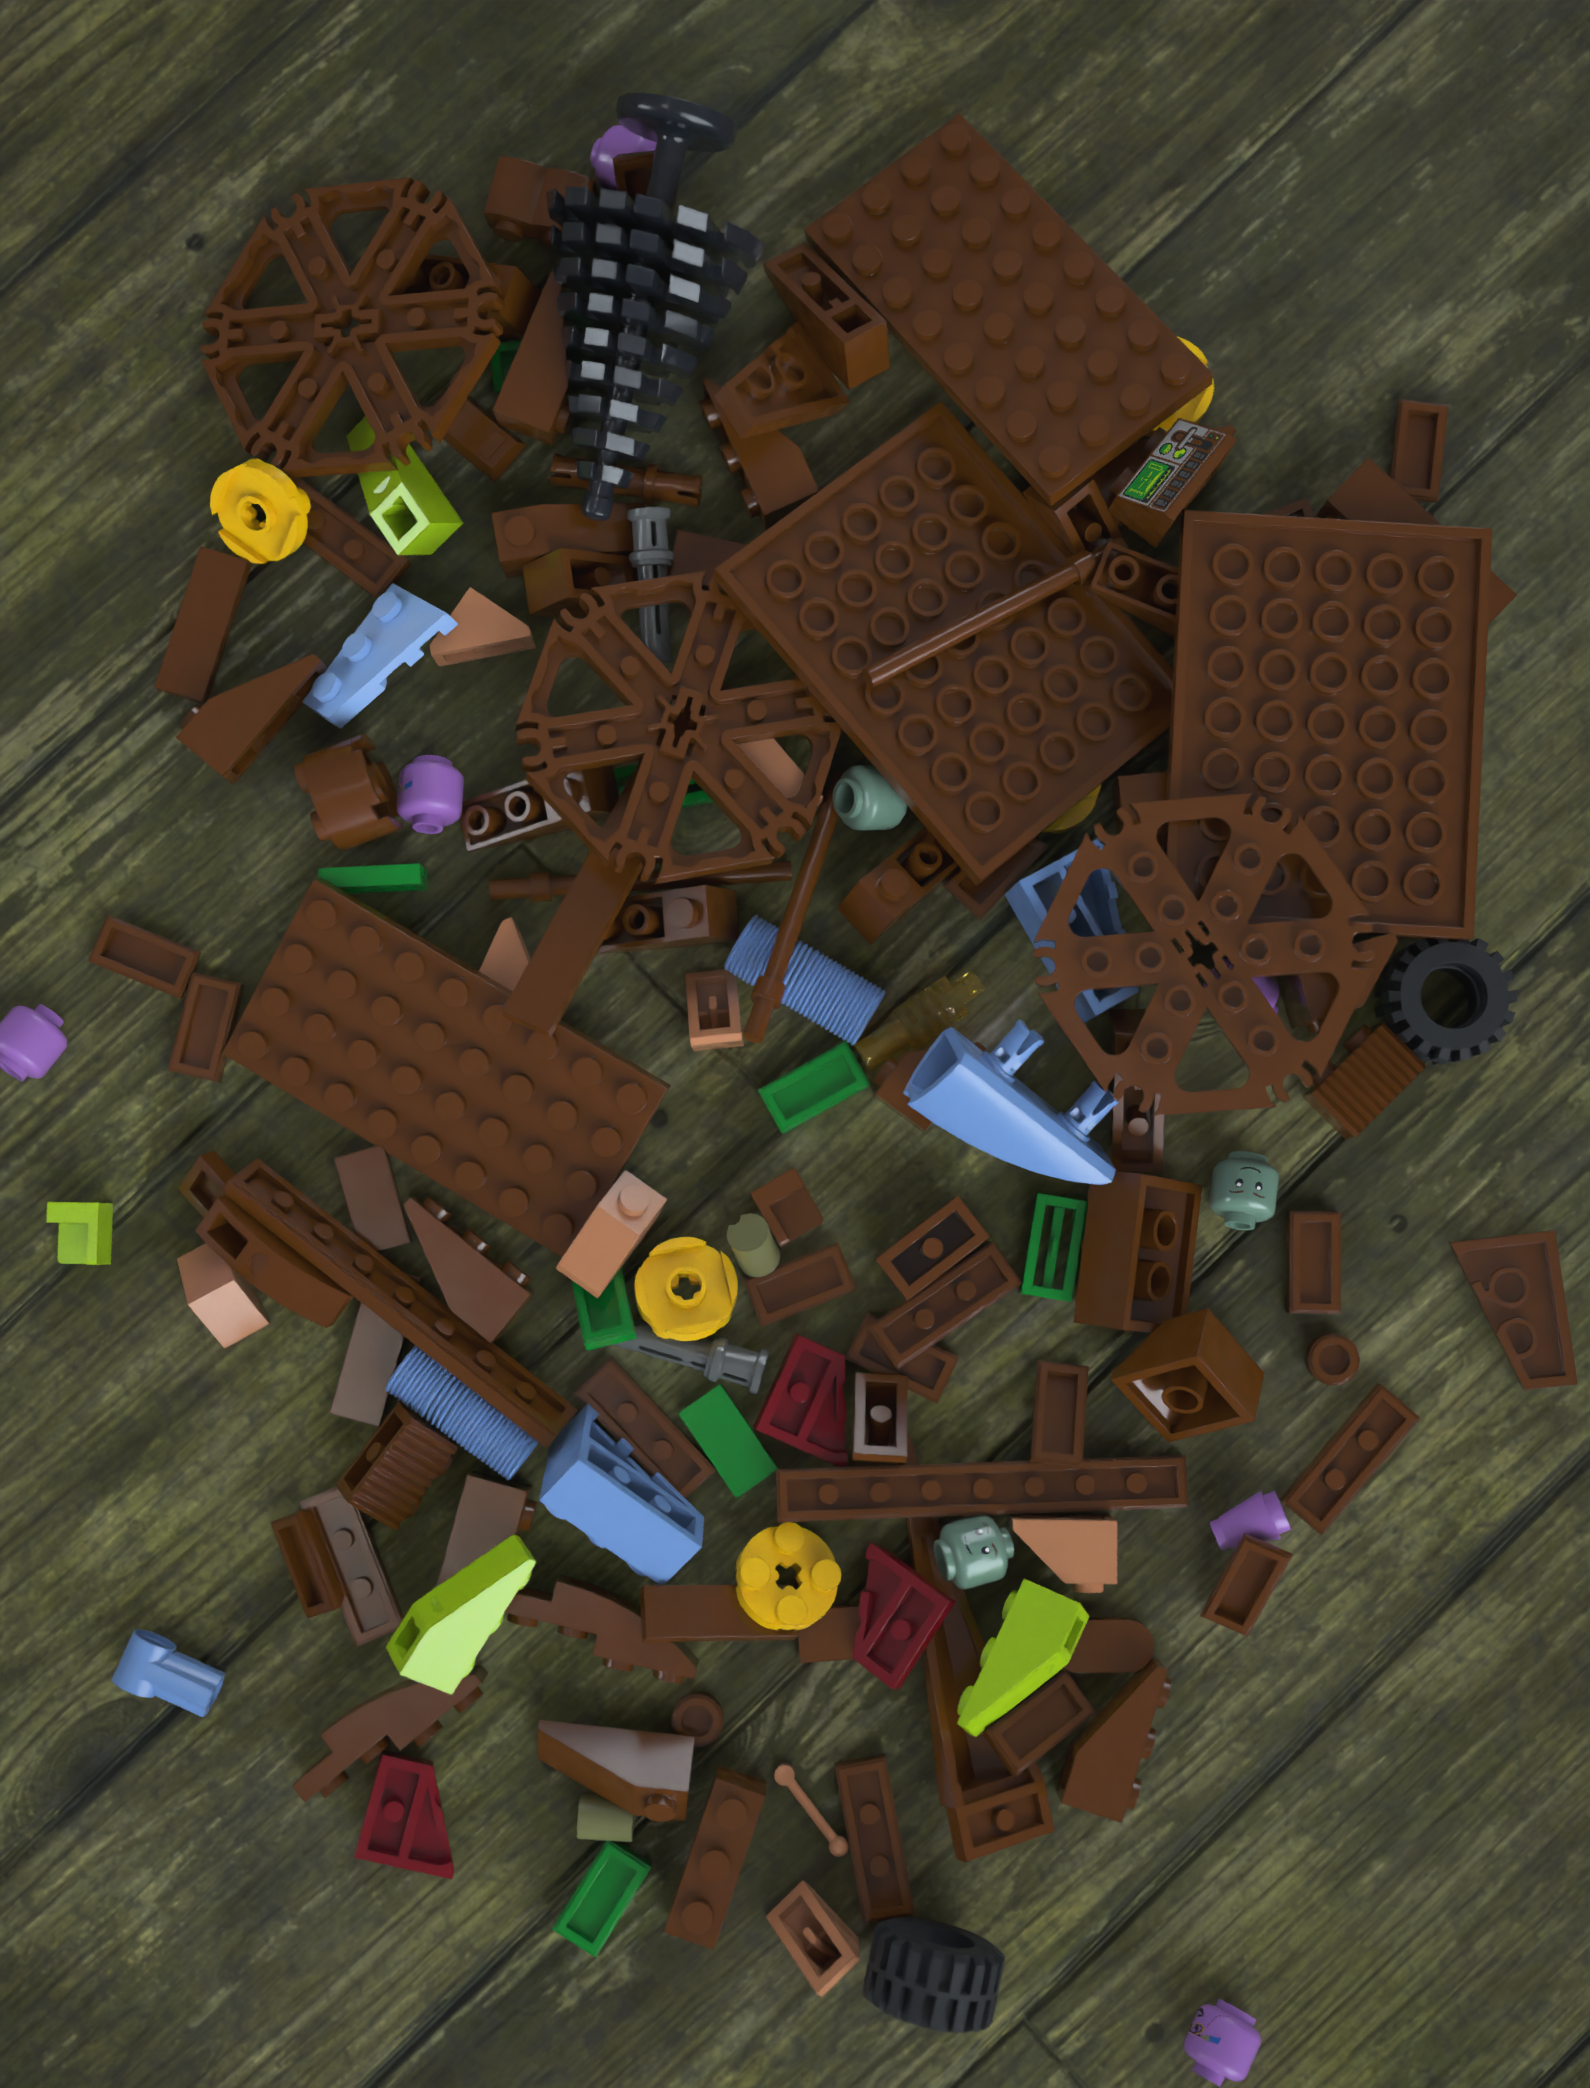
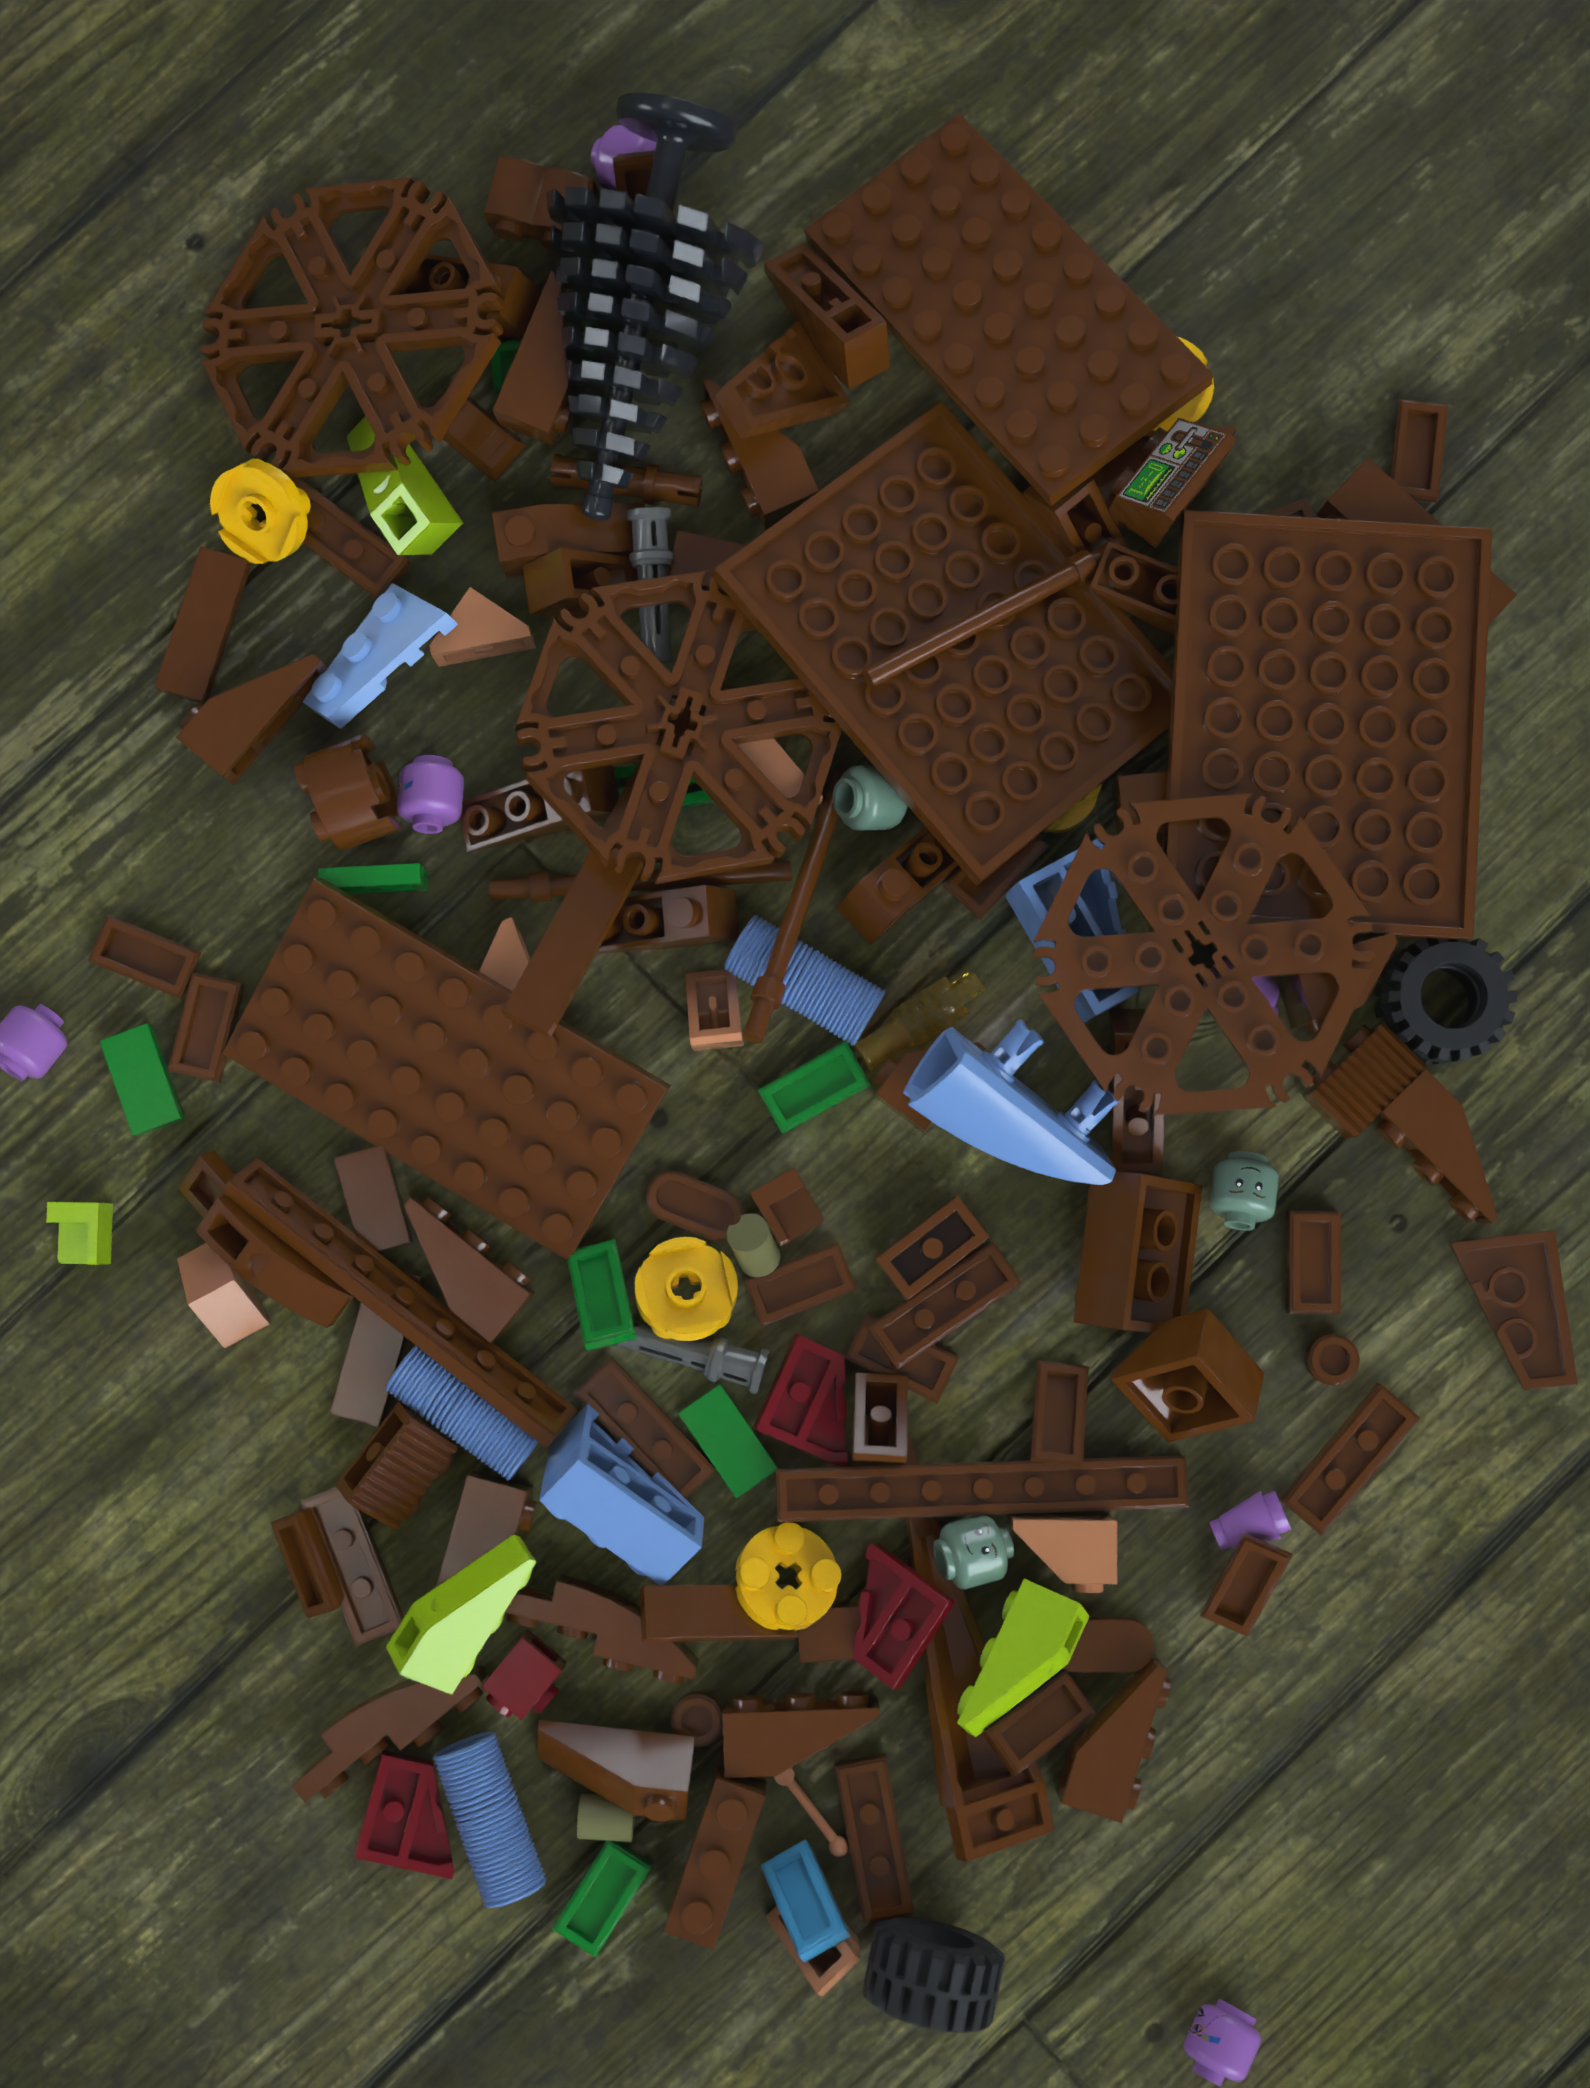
(142, 1079): none -> green tile
(156, 1669): medium blue piece -> none
(493, 1833): none -> medium blue piece
(524, 1678): none -> dark red brick
(611, 1233): nougat slope -> none
(693, 1205): none -> reddish brown tile
(776, 1736): none -> reddish brown slope
(805, 1901): none -> dark azure tile
(1073, 1250): green tile -> none
(1437, 1135): none -> reddish brown slope

